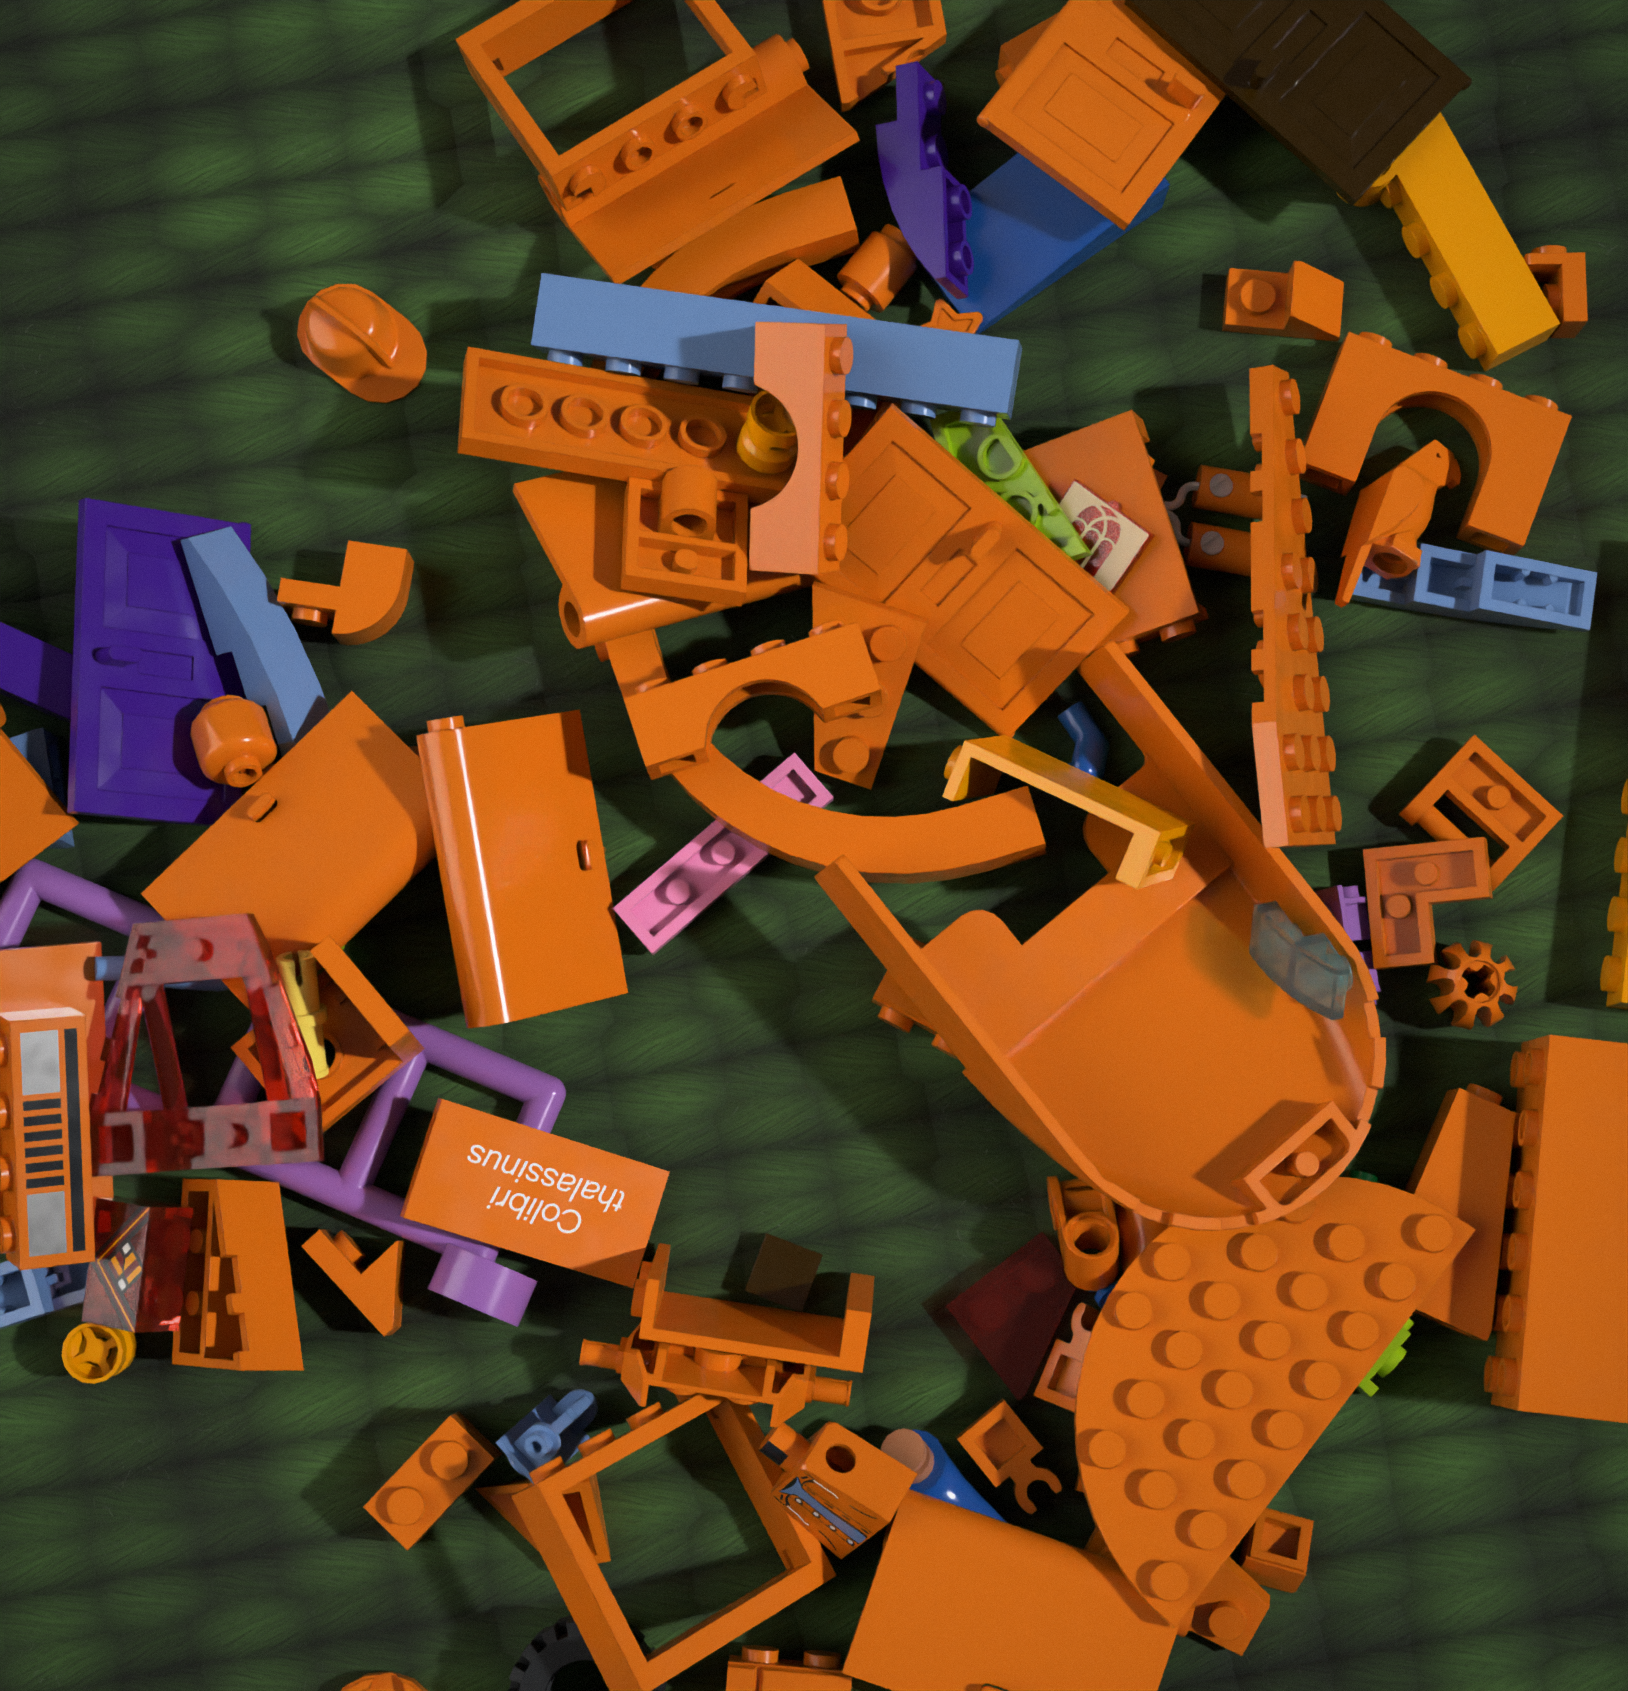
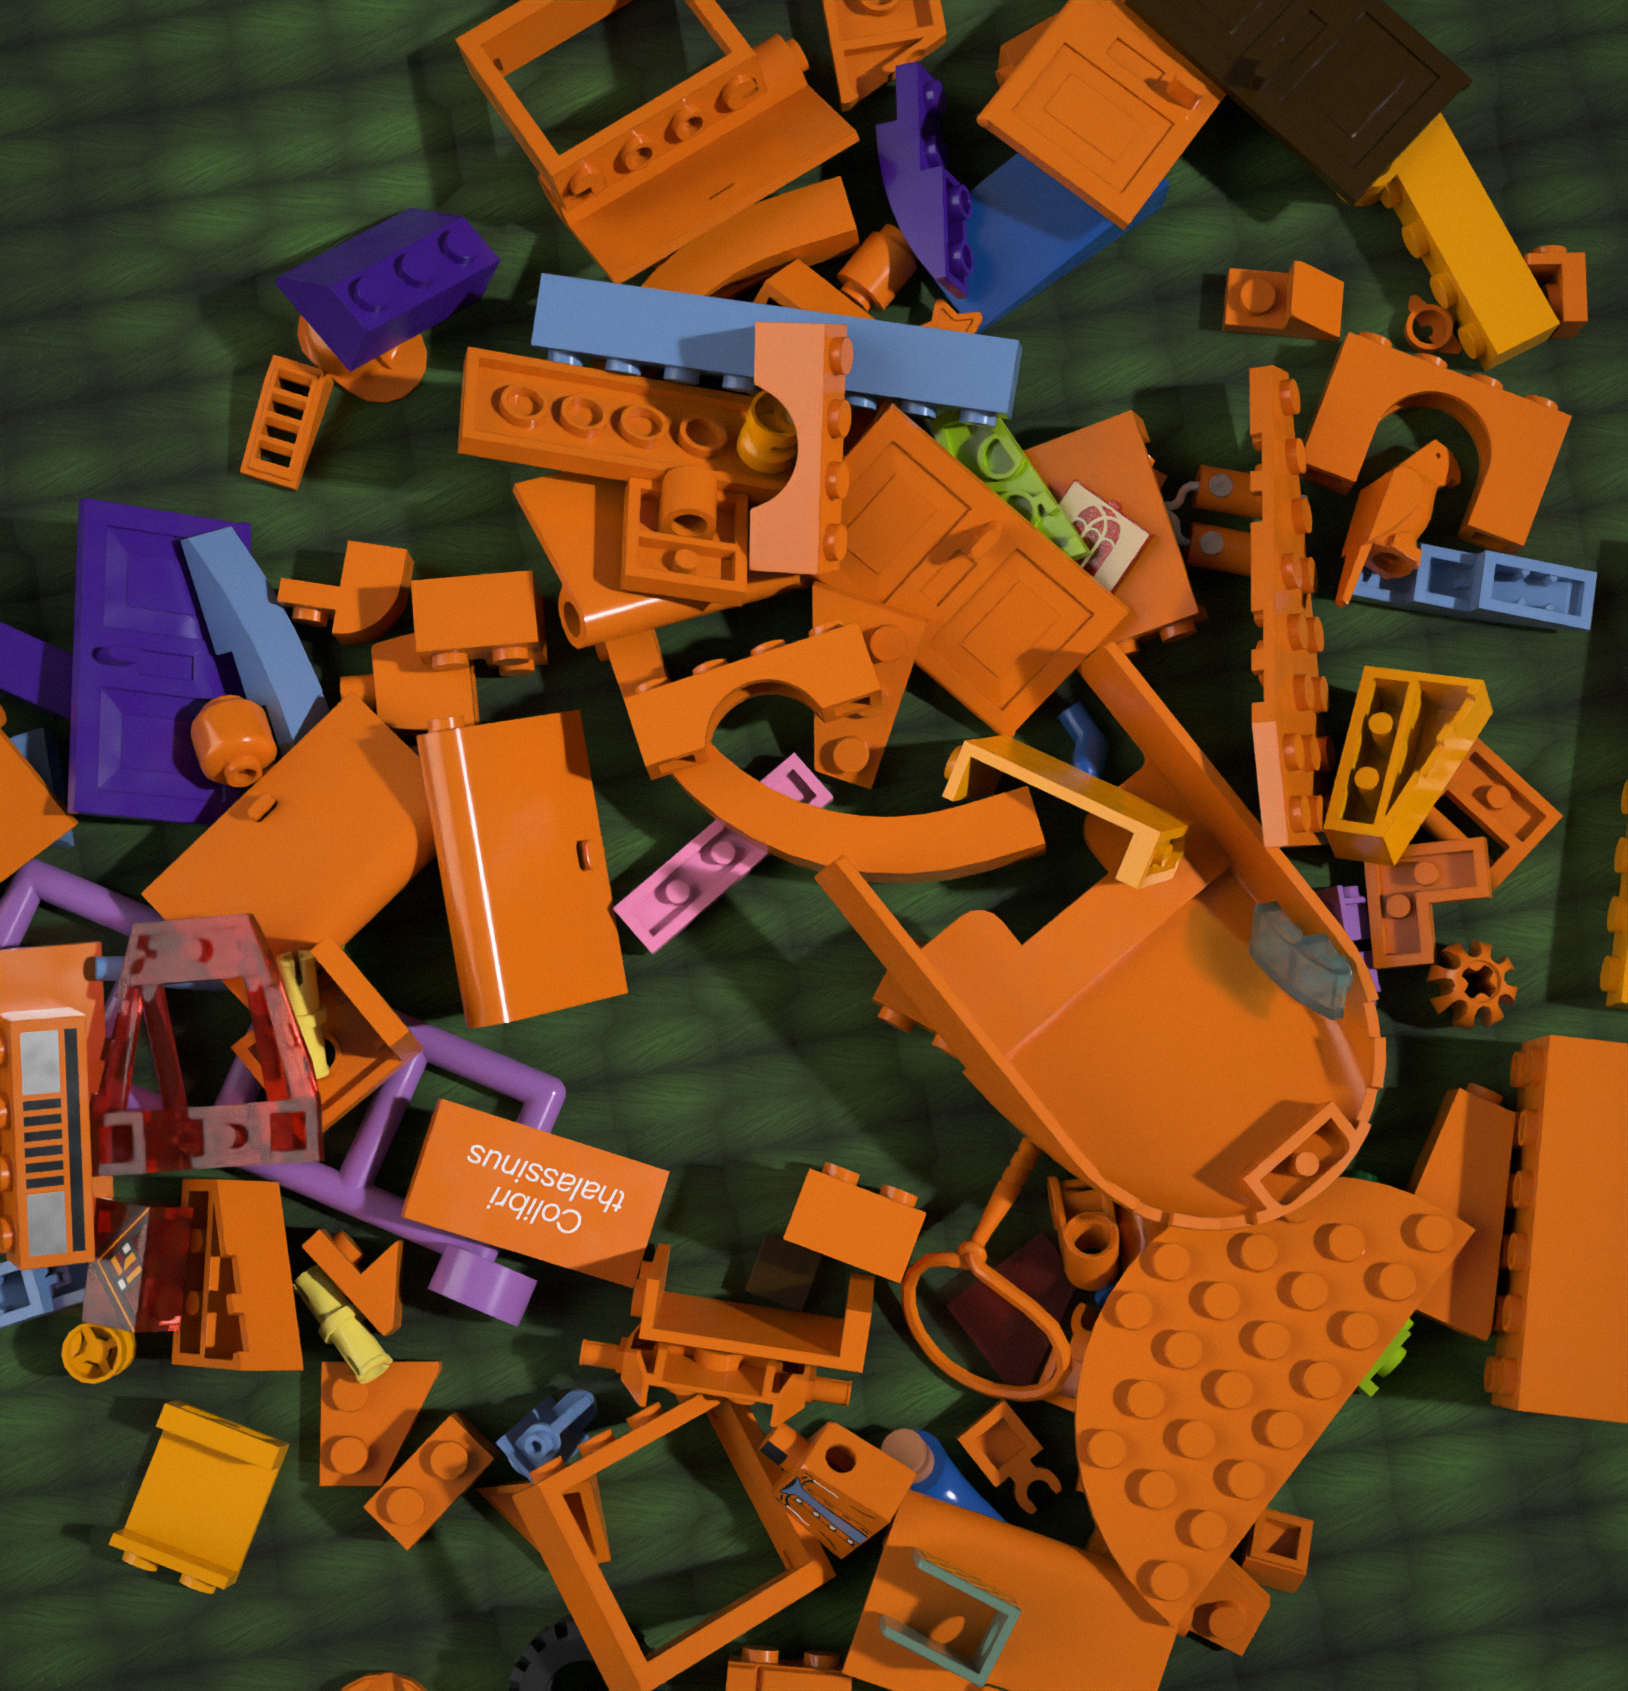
(201, 1497): none -> light orange panel
(271, 396): none -> orange slope
(342, 1324): none -> light yellow pin
(369, 1421): none -> orange wing
(391, 283): none -> dark purple slope
(413, 692): none -> orange torso
(481, 618): none -> orange brick
(855, 1223): none -> orange brick
(972, 1256): none -> orange piece
(976, 1669): none -> sand green piece
(1399, 757): none -> light orange wedge
(1441, 322): none -> orange plate

